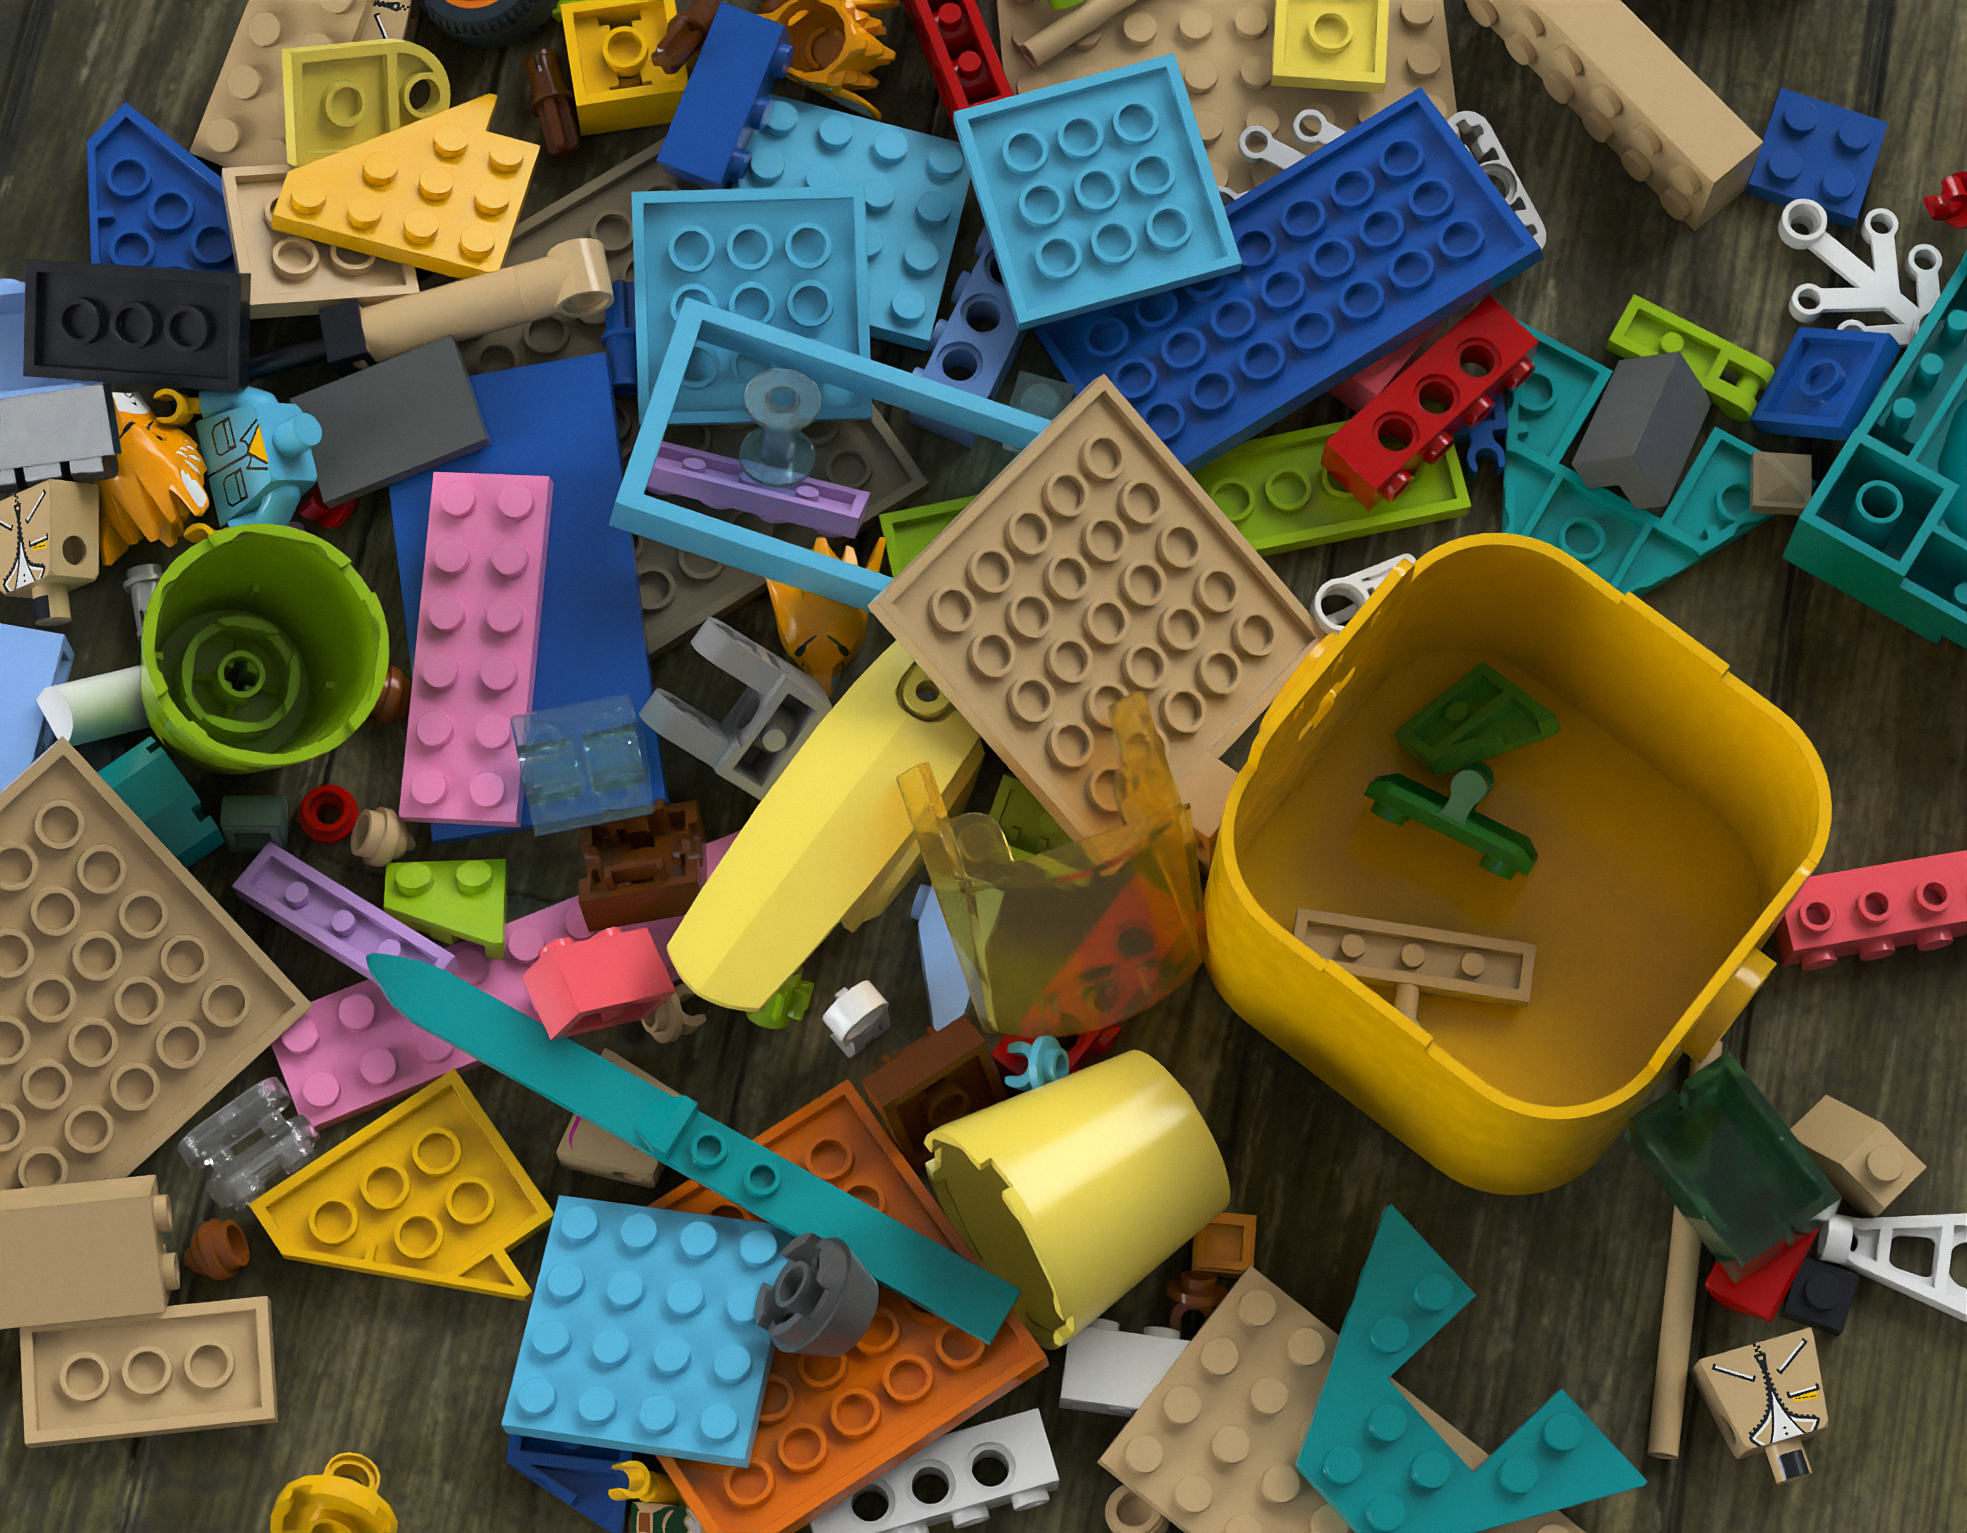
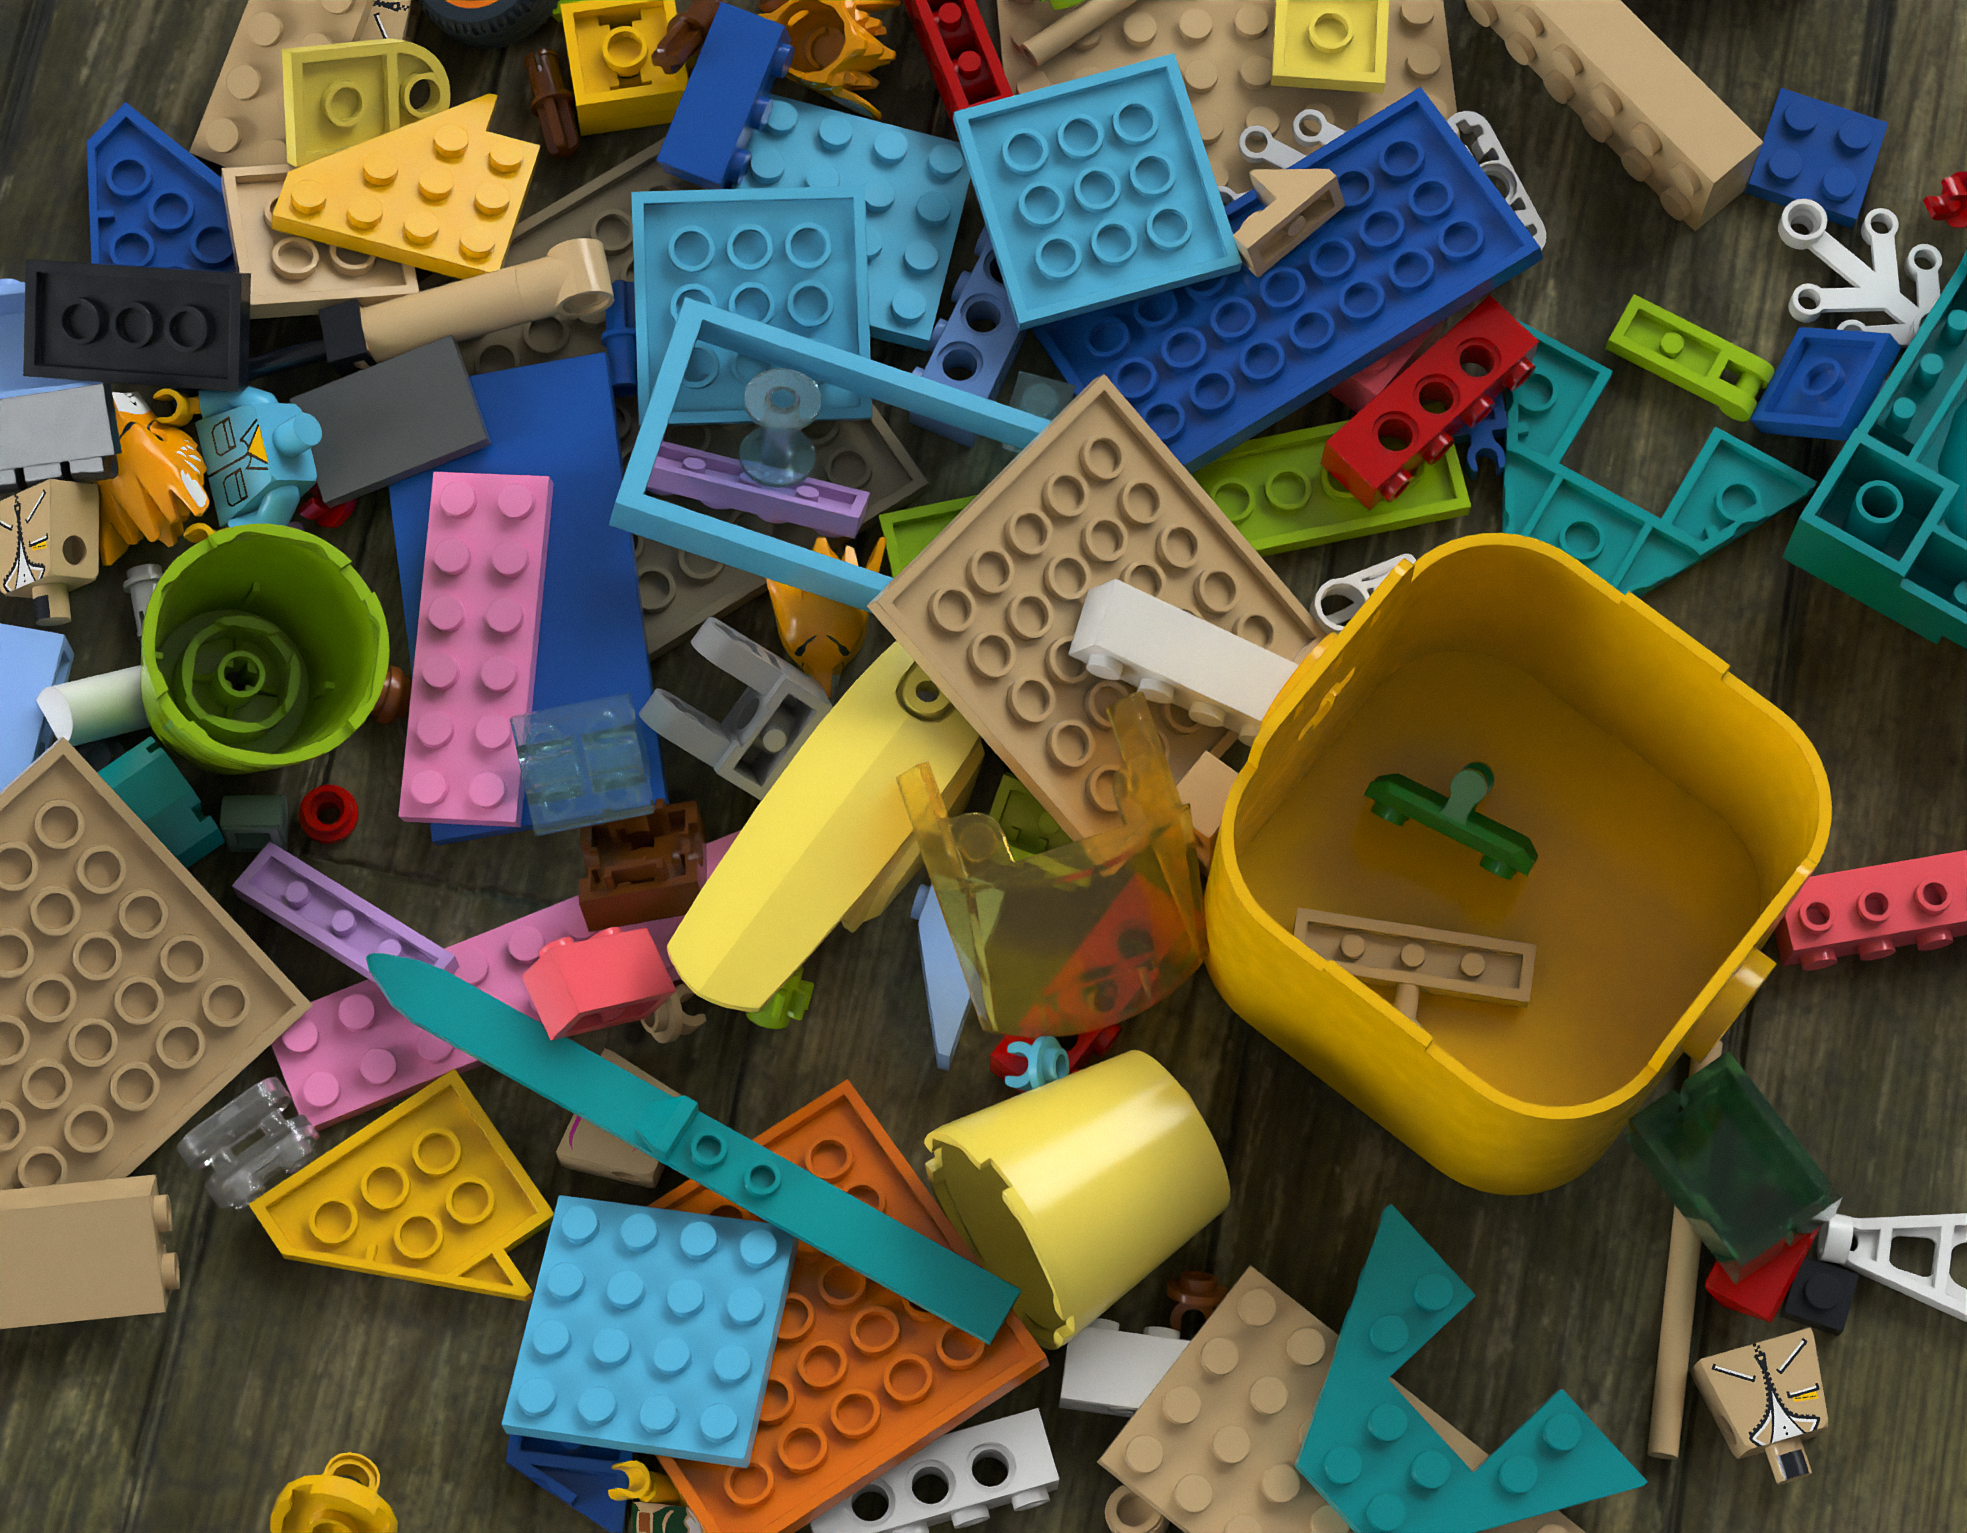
(149, 1373): tan plate -> none
(217, 1250): dark orange plate -> none
(380, 837): tan plate -> none
(451, 900): lime wing -> none
(818, 1299): dark grey cone -> none
(857, 1017): white piece -> none
(933, 1084): reddish brown brick -> none
(1178, 658): none -> white brick
(1225, 1245): light orange tile -> none
(1295, 207): none -> tan slope
(1475, 722): bright green wing -> none
(1644, 428): dark grey piece -> none
(1779, 483): dark tan tile -> none
(1857, 1155): tan slope -> none

